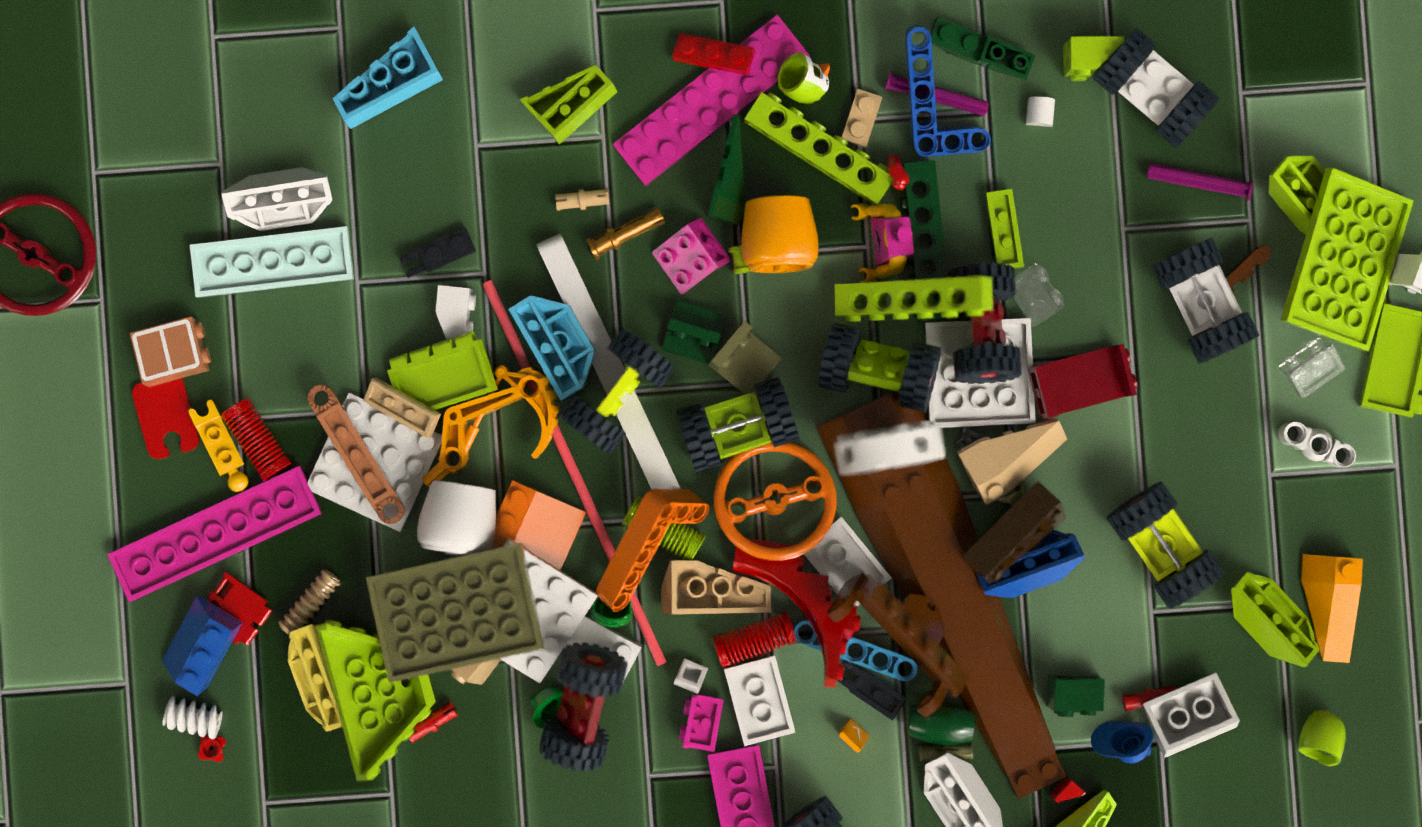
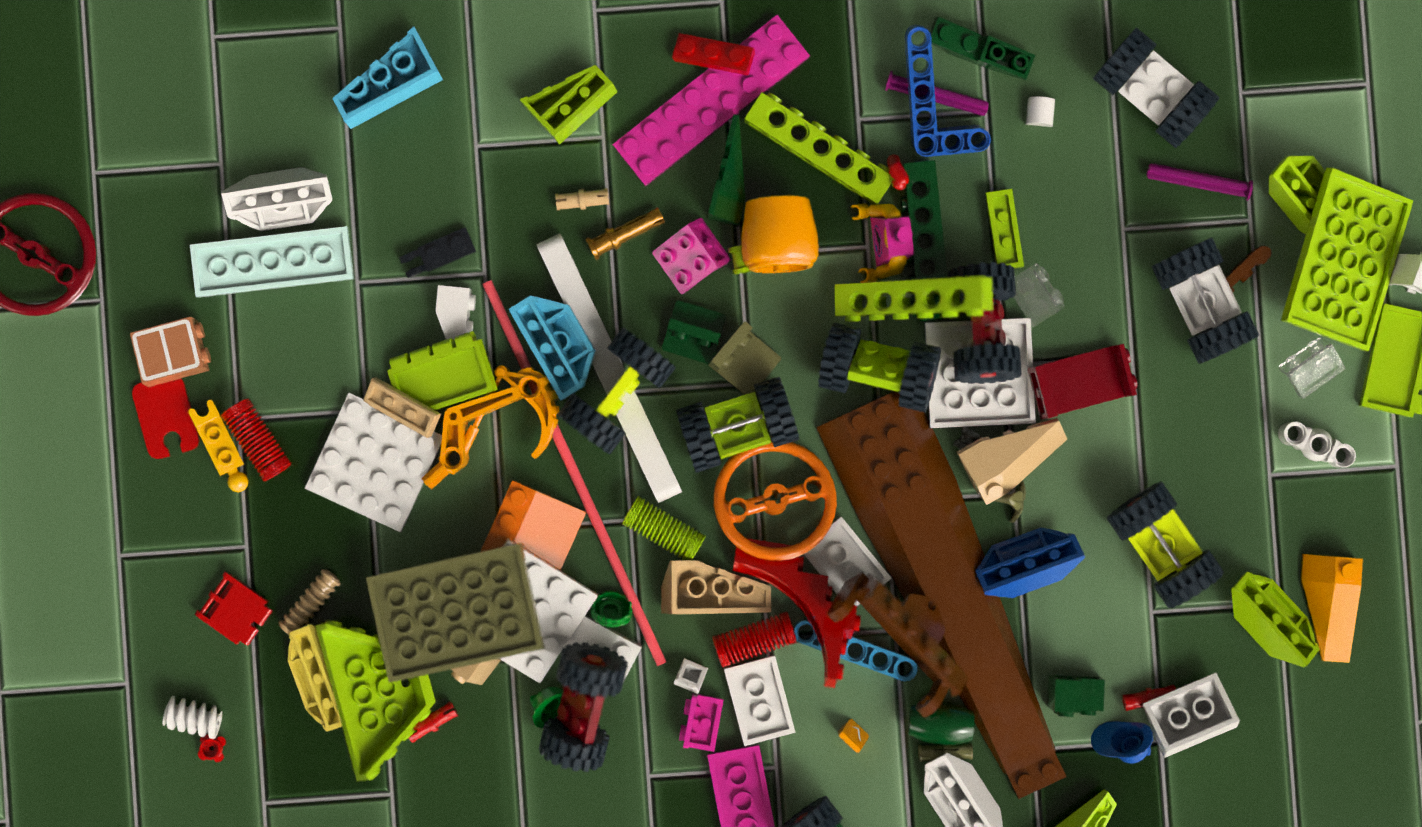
(200, 645): blue slope -> none
(214, 534): dark pink plate -> none
(356, 454): nougat plate -> none
(457, 519): white piece -> none
(642, 539): orange beam -> none
(803, 79): lime piece -> none
(861, 118): tan plate -> none
(873, 691): black hinge -> none
(889, 448): white brick -> none
(1015, 533): dark brown wedge -> none
(1066, 790): red slope -> none
(1086, 54): lime slope -> none
(1325, 733): lime piece -> none

